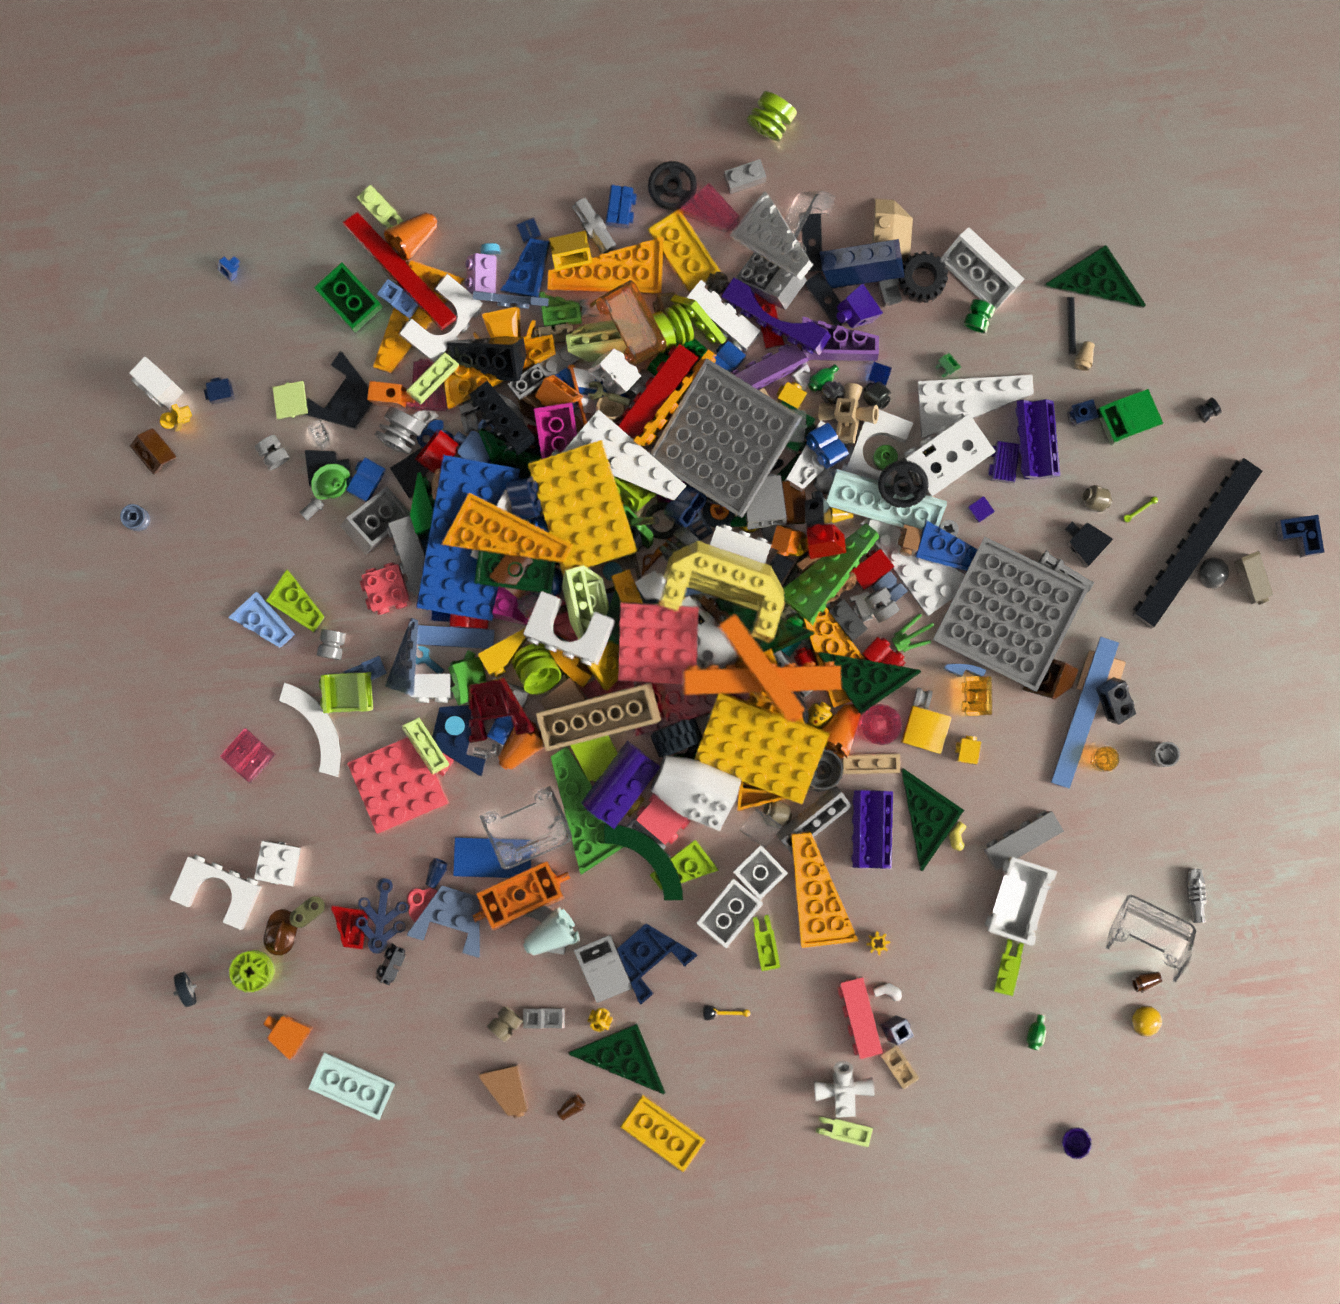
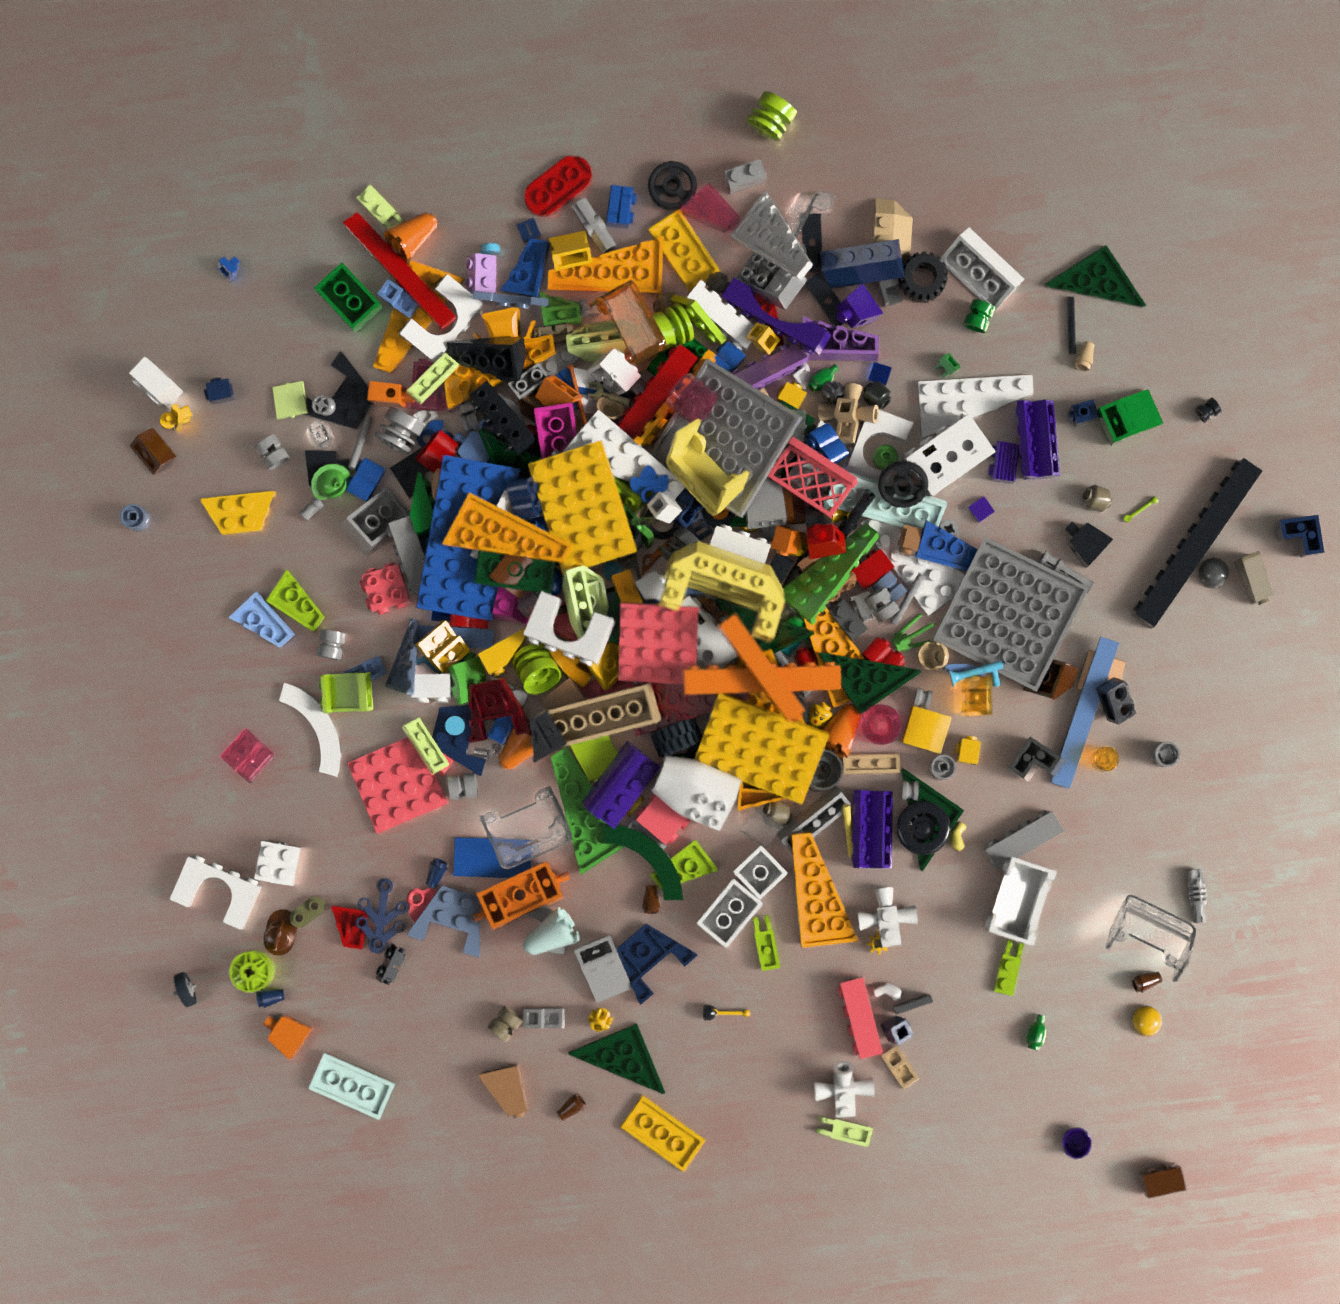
(239, 512): none -> yellow wing
(268, 997): none -> dark blue cone
(319, 403): none -> light grey wheel
(360, 441): none -> light grey bar
(442, 647): none -> yellow slope
(462, 786): none -> light grey wheel
(545, 736): none -> black wing
(558, 186): none -> red tile
(649, 482): none -> blue plate
(651, 900): none -> reddish brown cone
(664, 507): none -> white brick
(691, 398): none -> clear pink wheel
(700, 473): none -> light yellow windscreen
(763, 338): none -> yellow brick
(824, 465): none -> coral fence
(848, 827): none -> light yellow bar
(850, 522): none -> black pin
(887, 918): none -> white brick
(907, 599): none -> light grey bar
(909, 790): none -> light grey wheel
(912, 1004): none -> dark grey tile
(923, 828): none -> black wheel
(933, 655): none -> tan hair
(942, 767): none -> light grey wheel
(992, 668): none -> medium azure piece
(1034, 756): none -> dark grey brick
(1162, 1180): none -> reddish brown brick

